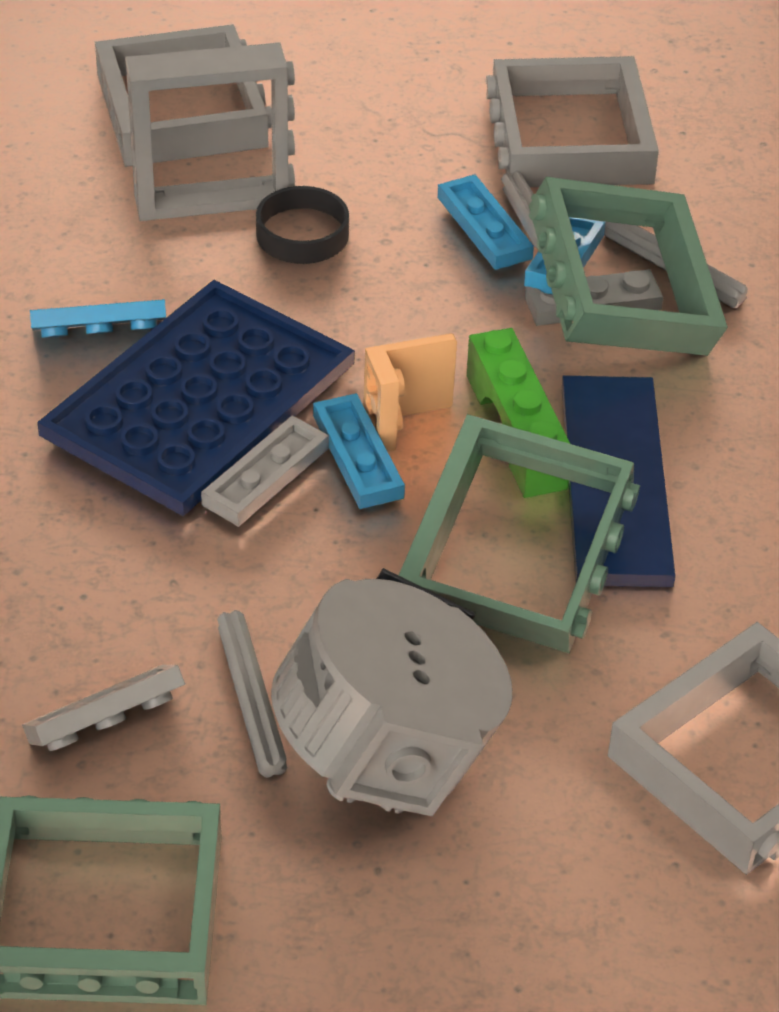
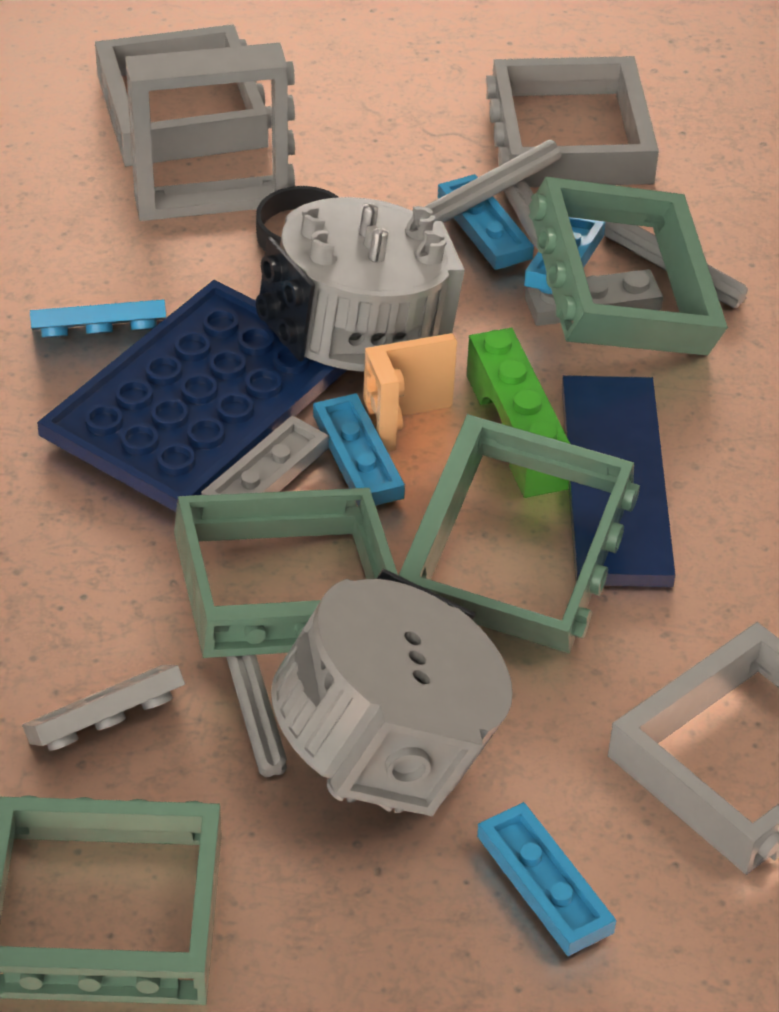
(268, 626): none -> sand green window
(358, 279): none -> light grey piece
(495, 181): none -> light grey axle
(546, 879): none -> dark azure plate

